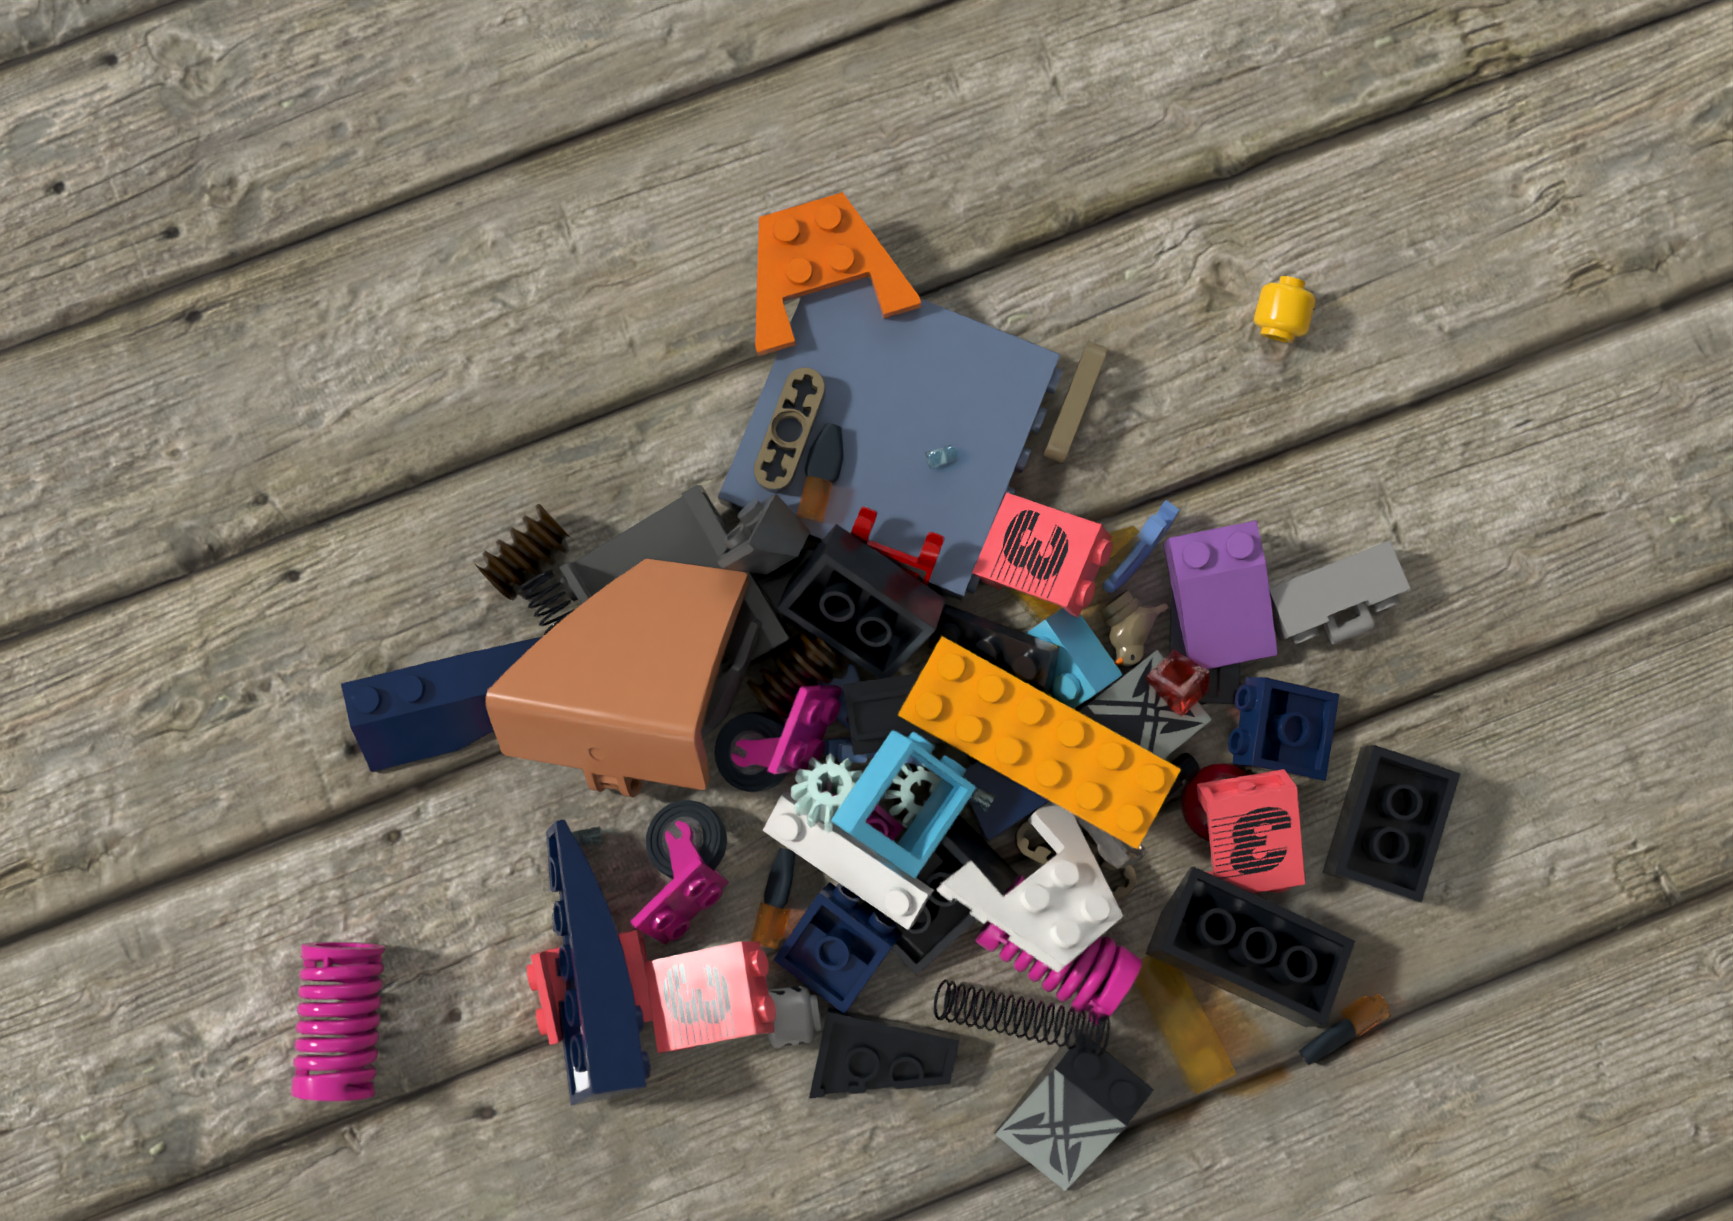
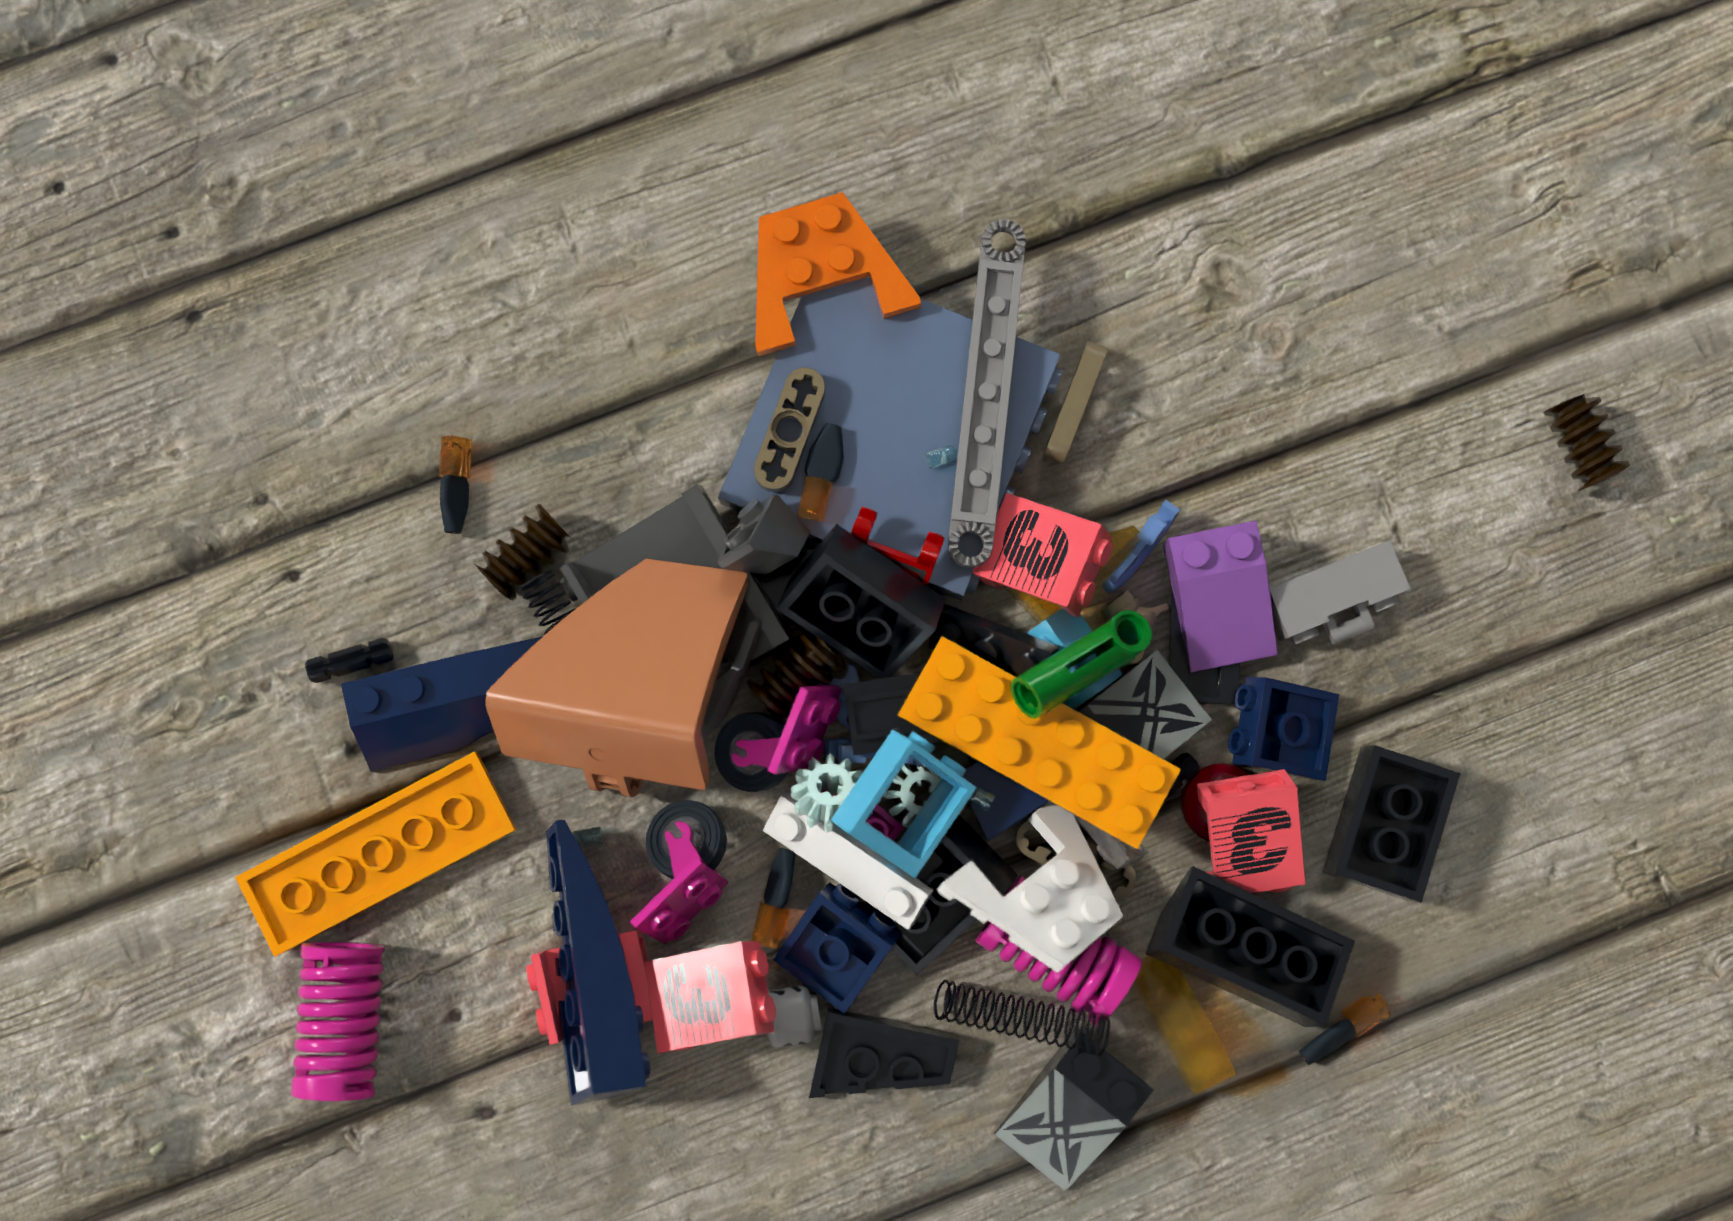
(349, 660): none -> black axle
(375, 853): none -> light orange plate
(454, 487): none -> piece
(986, 393): none -> light grey plate
(1052, 682): none -> green piece
(1179, 682): clear red slope -> none
(1284, 309): yellow head -> none
(1587, 440): none -> dark brown piece

